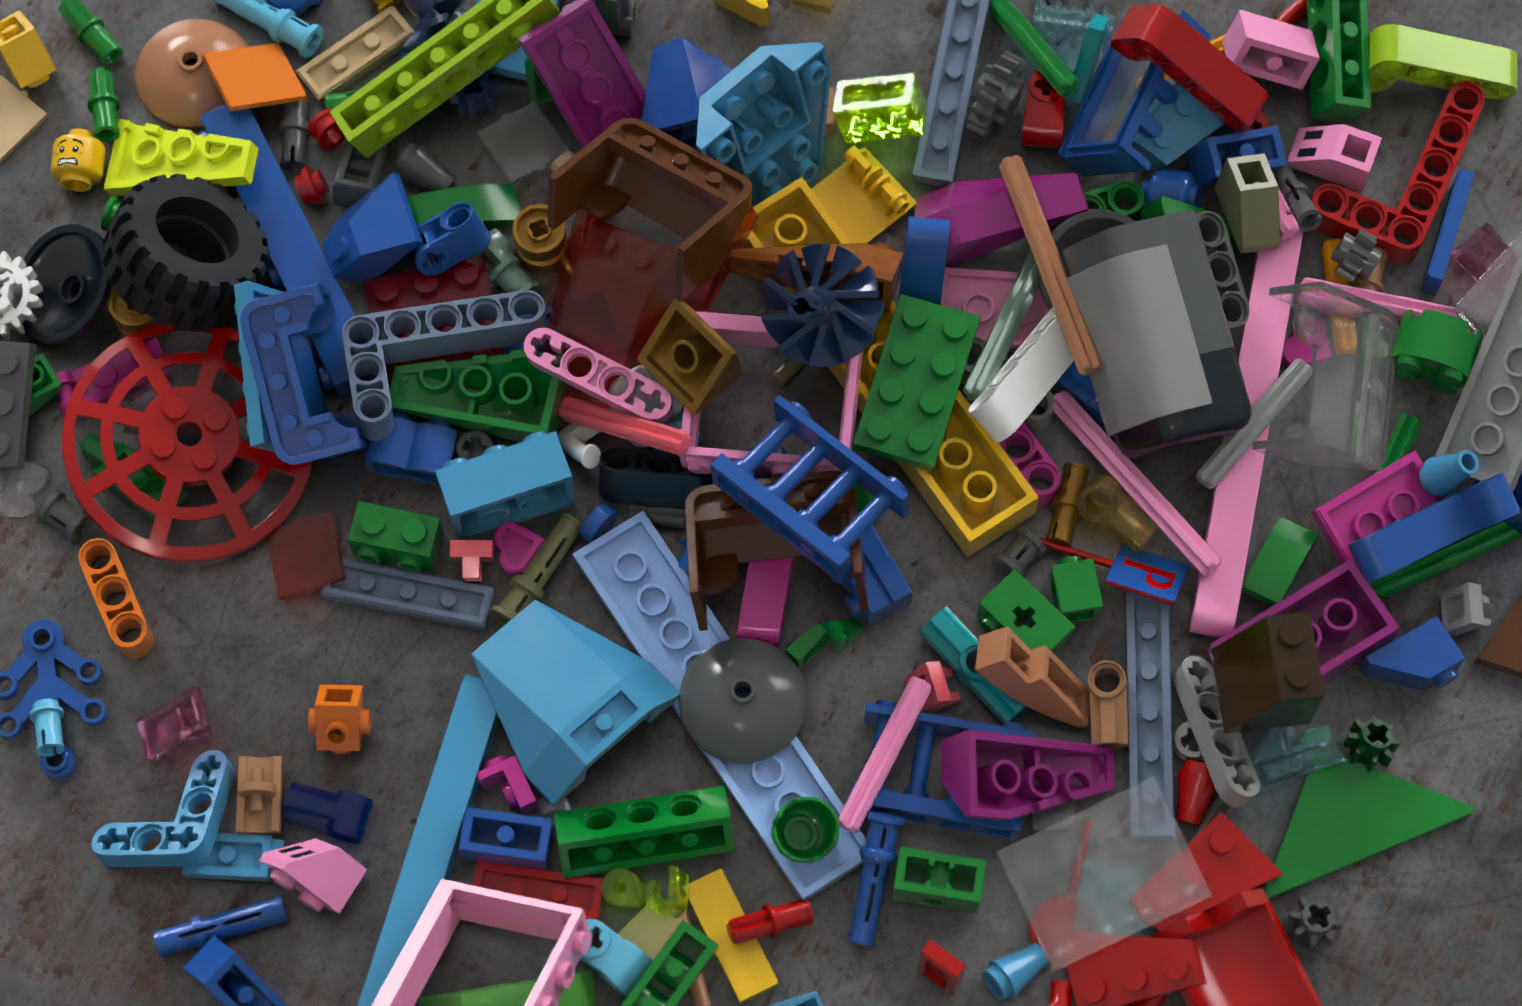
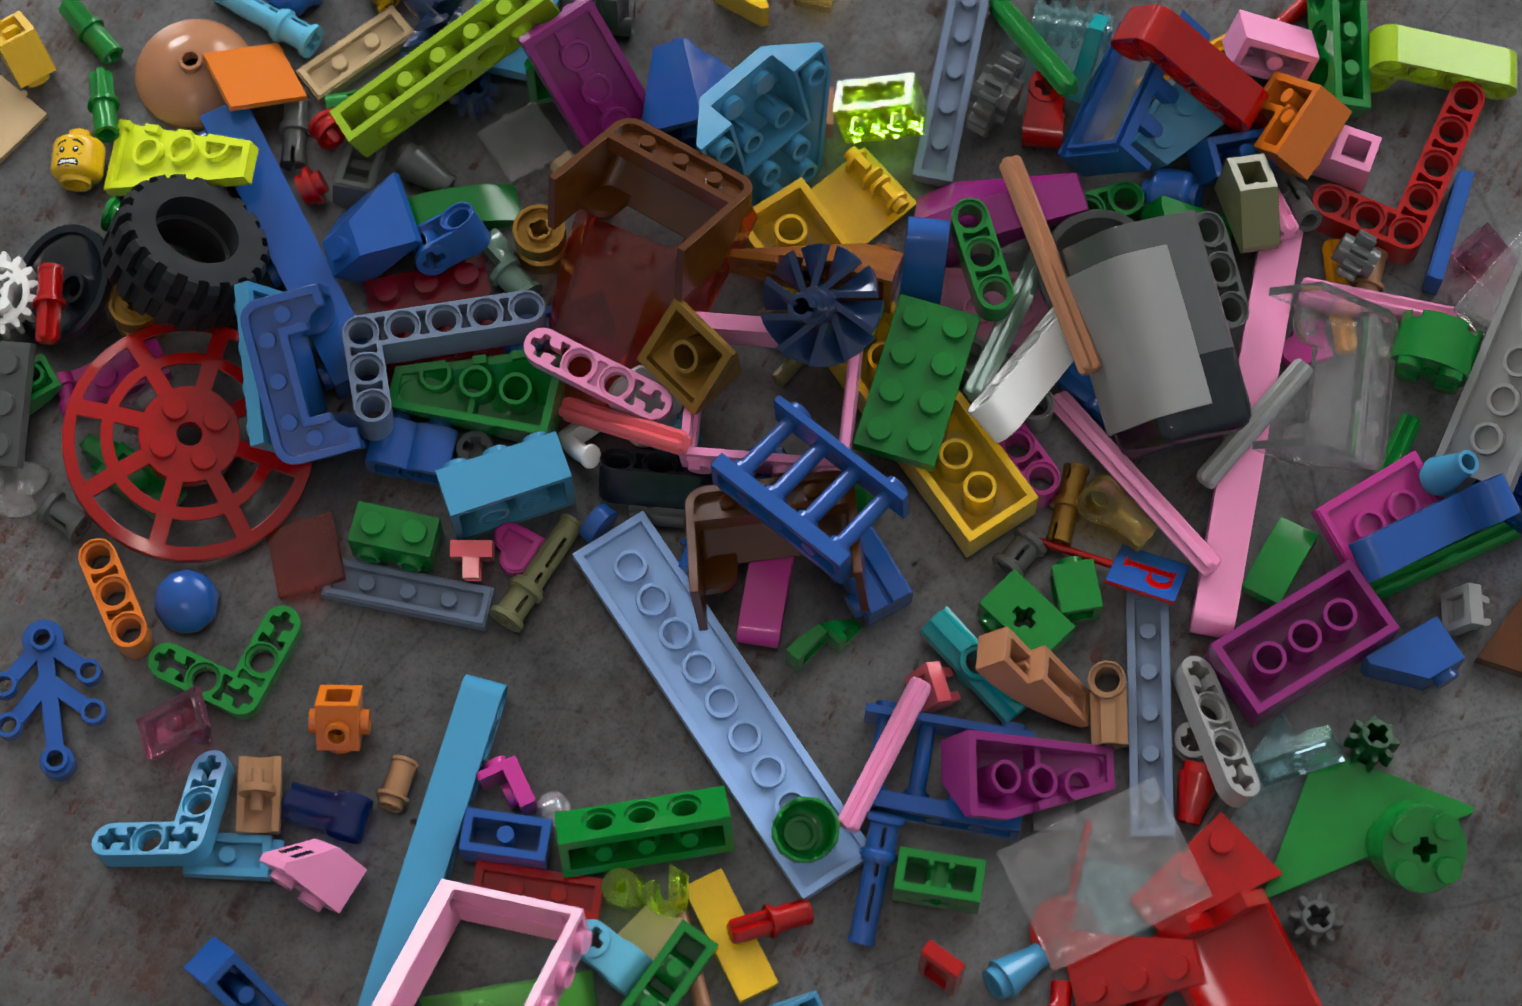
(47, 720): medium azure pin -> none
(49, 303): none -> red axle
(170, 940): blue pin -> none
(186, 601): none -> blue hair
(243, 676): none -> green beam
(397, 784): none -> medium nougat pin
(565, 695): dark azure wedge -> none
(749, 726): dark grey dish -> none
(981, 240): none -> green beam
(1269, 674): dark brown slope -> none
(1301, 124): none -> orange brick
(1440, 853): none -> green brick

